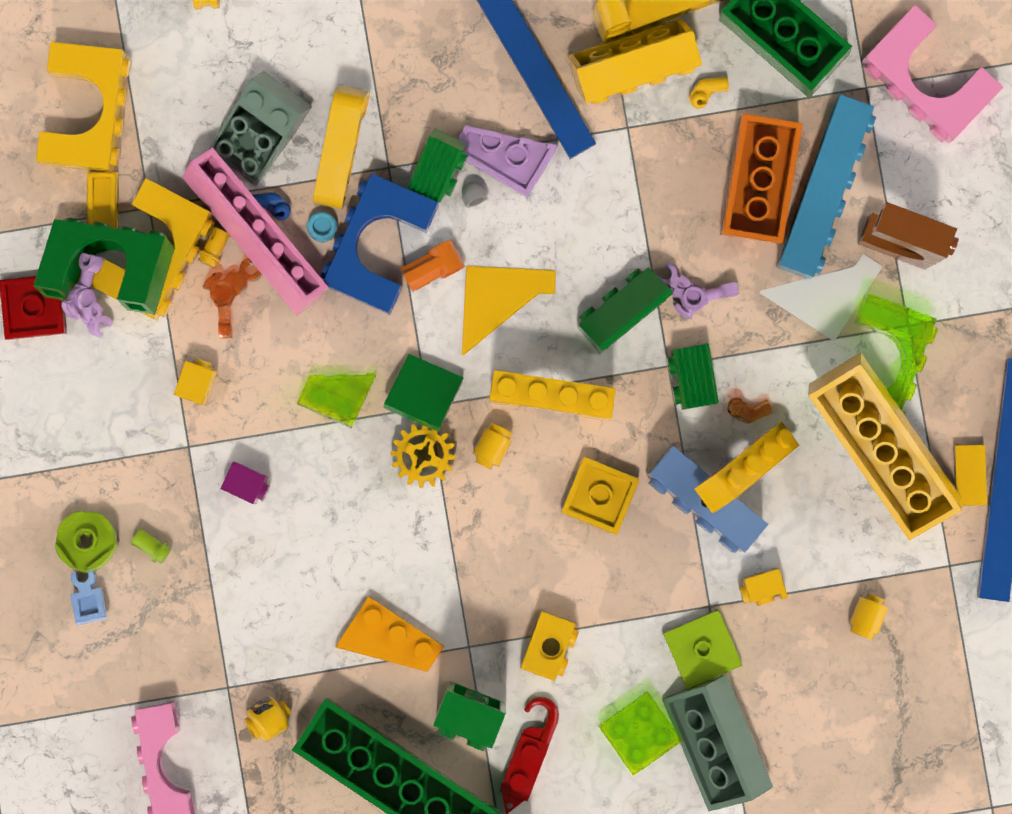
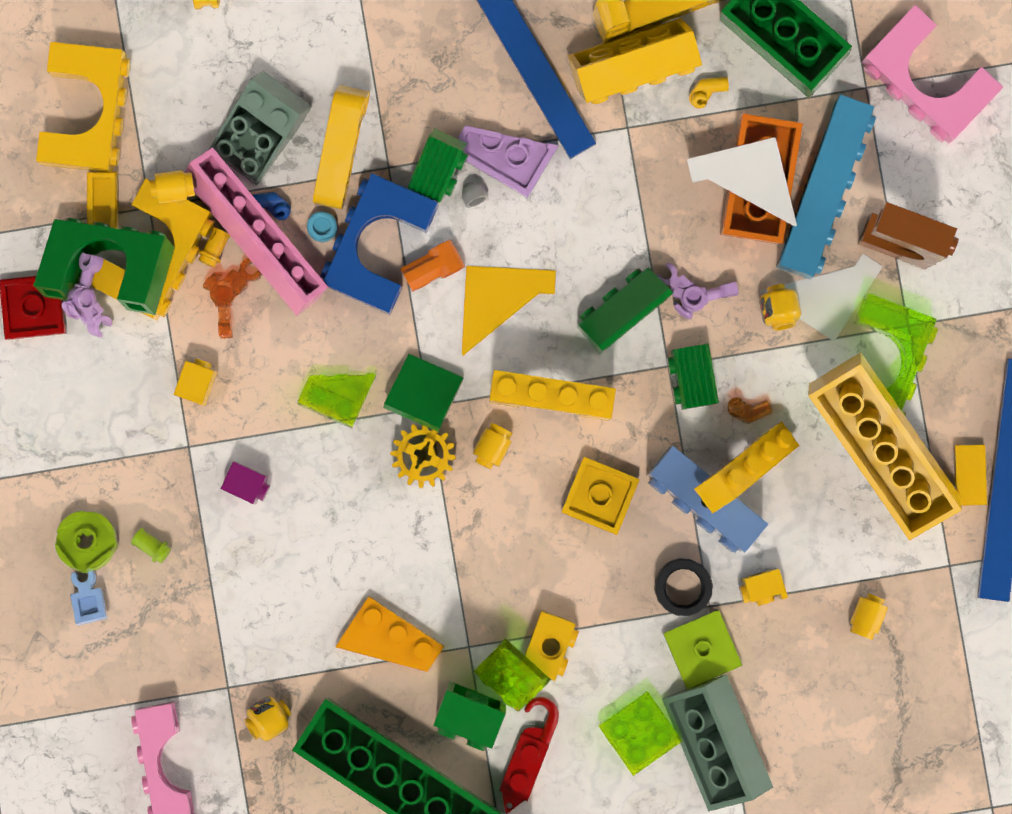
(172, 186): none -> yellow brick
(511, 675): none -> clear neon green tile
(698, 604): none -> black tyre
(750, 172): none -> white sticker
(780, 307): none -> yellow head

